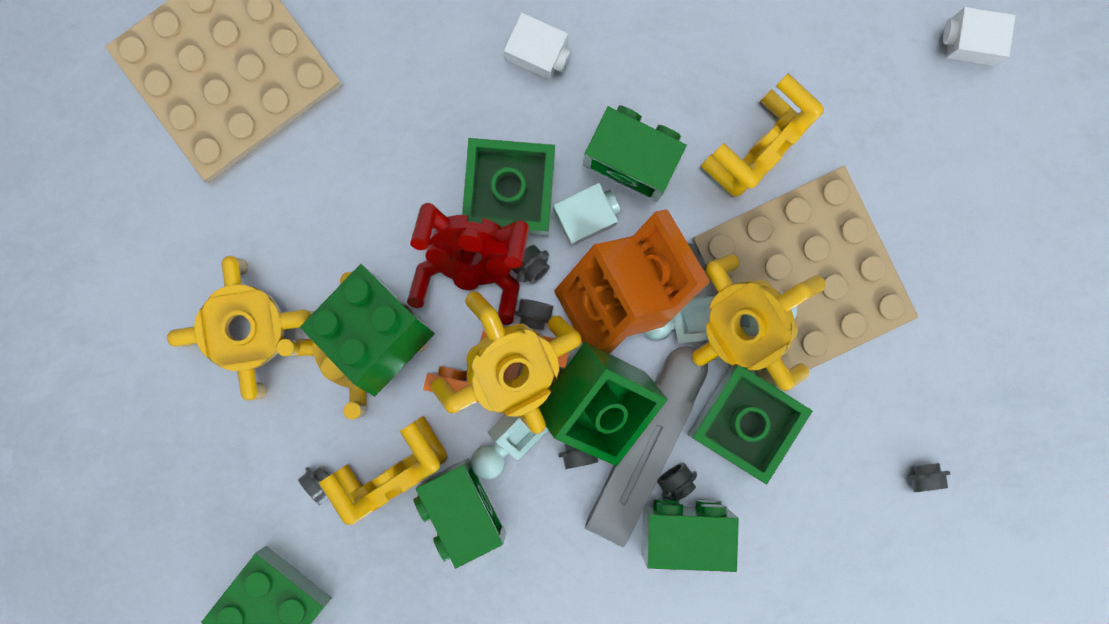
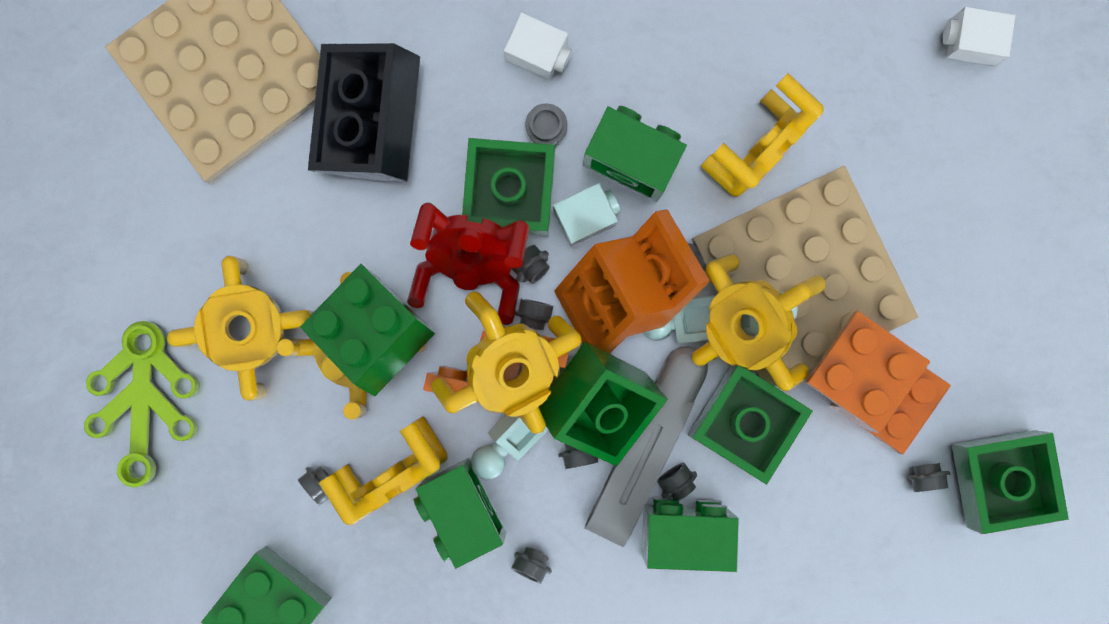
(141, 396): none -> lime plant
(364, 111): none -> black slope
(531, 565): none -> dark grey plate
(546, 124): none -> flat silver plate
(878, 382): none -> orange bracket
(1010, 481): none -> green brick

